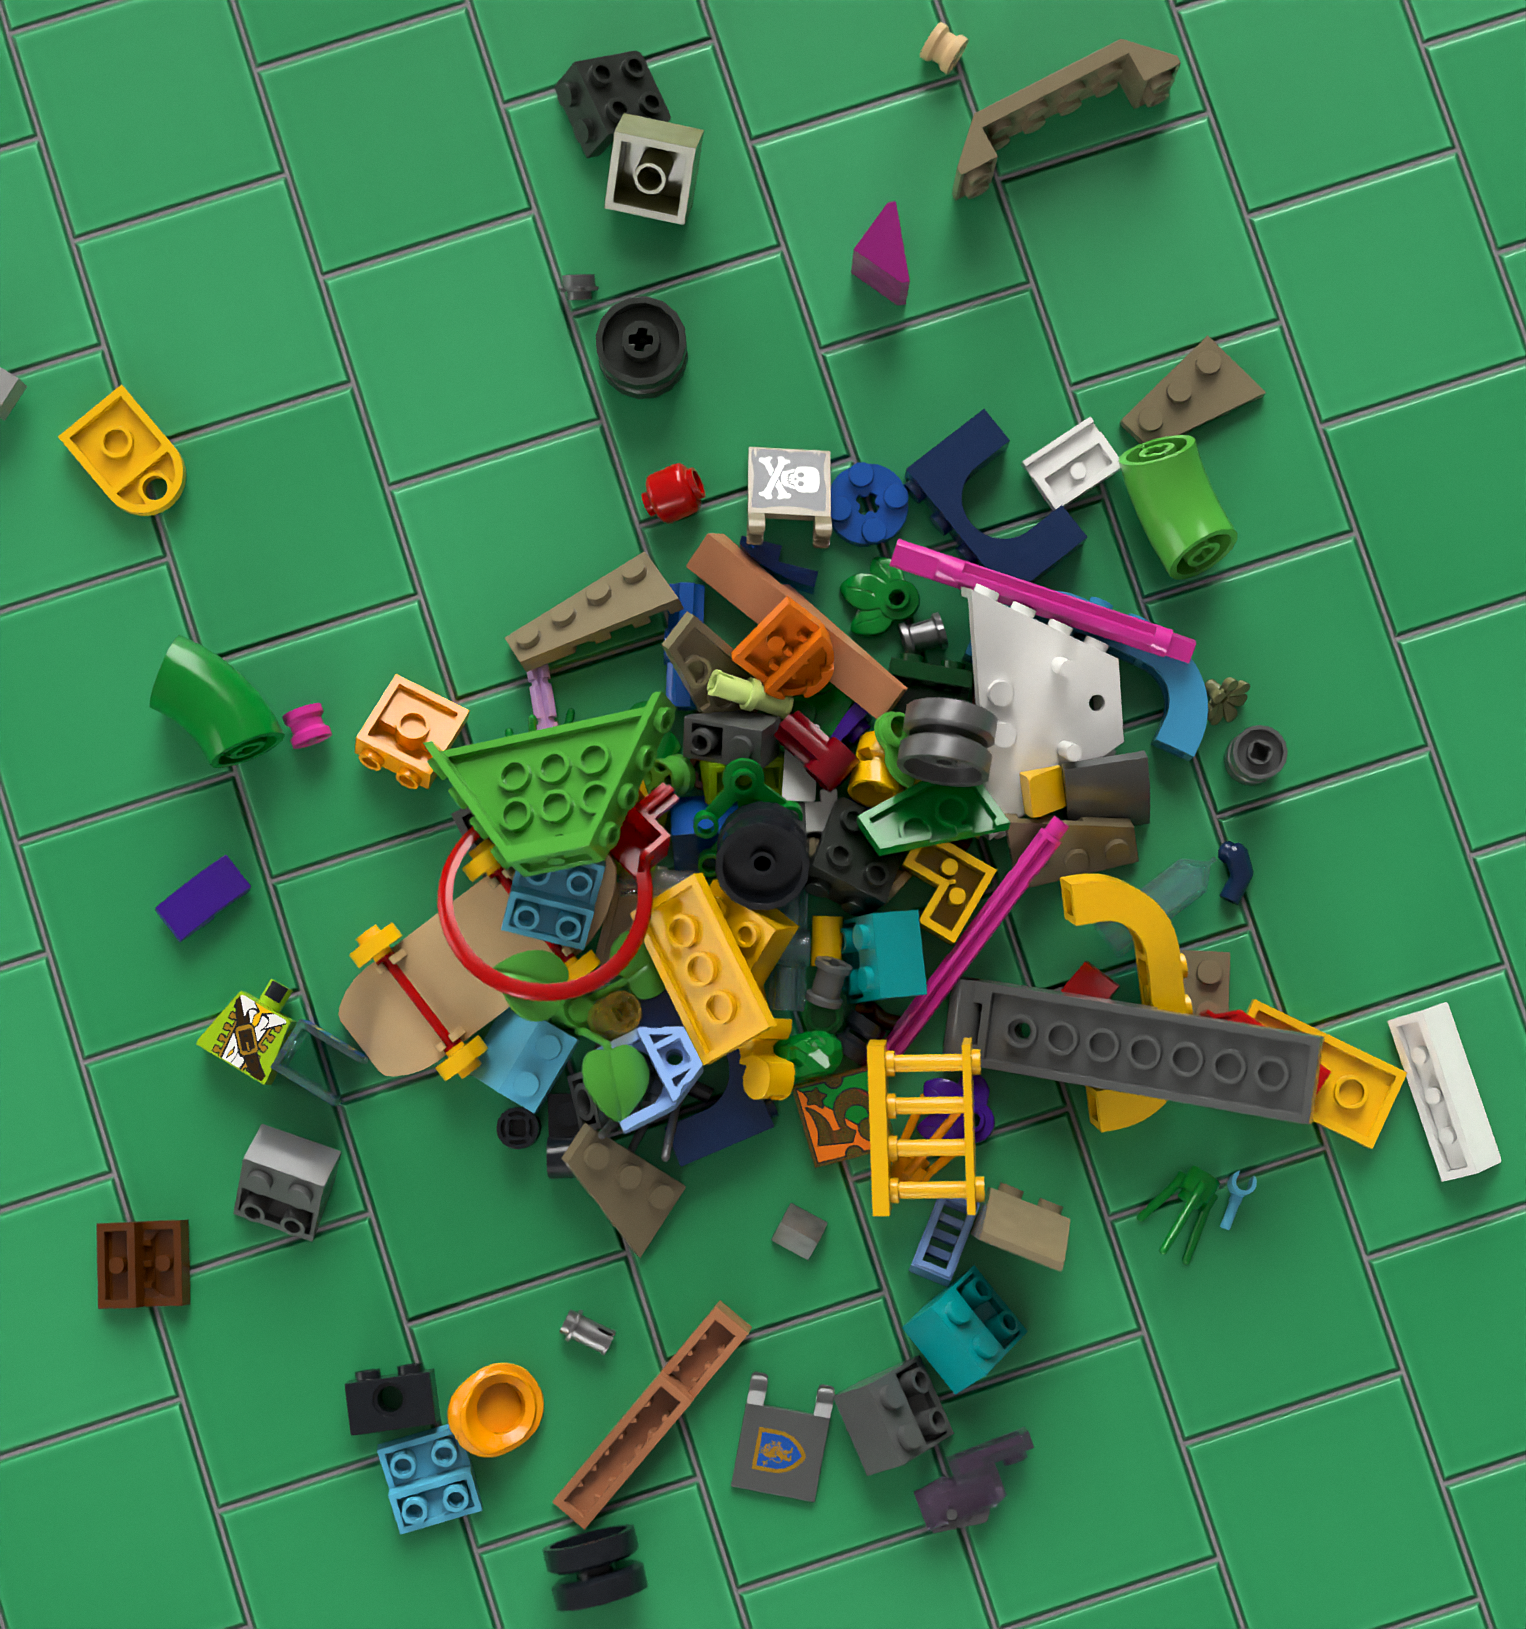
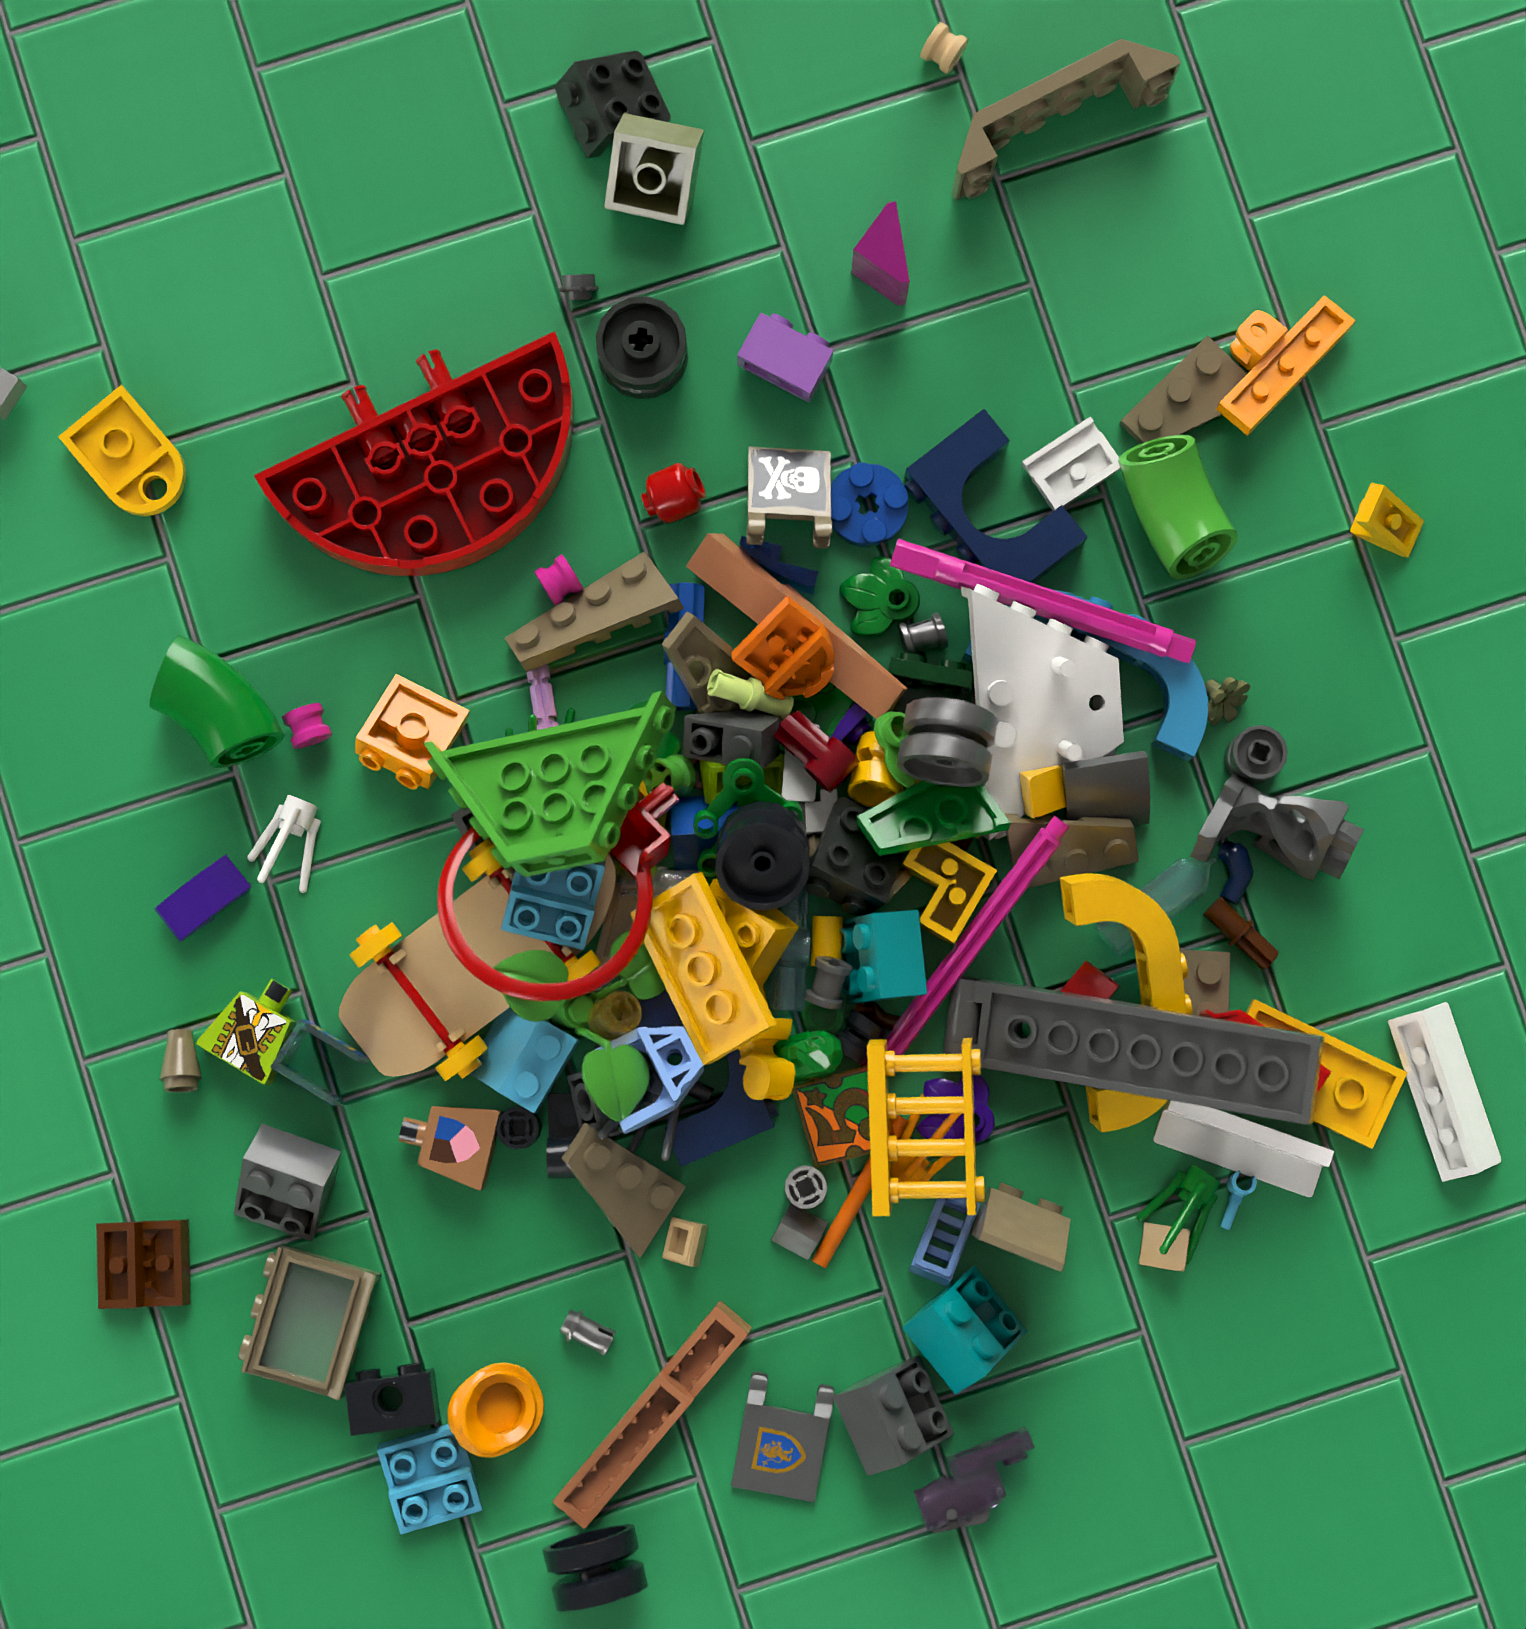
(180, 1063): none -> dark tan cone
(291, 818): none -> white plant
(308, 1321): none -> window
(439, 473): none -> red brick
(455, 1142): none -> medium nougat torso
(558, 580): none -> dark pink wheel
(685, 1242): none -> tan slope
(785, 356): none -> medium lavender brick
(801, 1183): none -> light grey wheel
(851, 1206): none -> orange bar
(1152, 1239): none -> tan slope
(1241, 933): none -> reddish brown axle
(1242, 1146): none -> white panel
(1279, 360): none -> light orange plate
(1293, 830): none -> dark grey hips
(1386, 521): none -> yellow slope

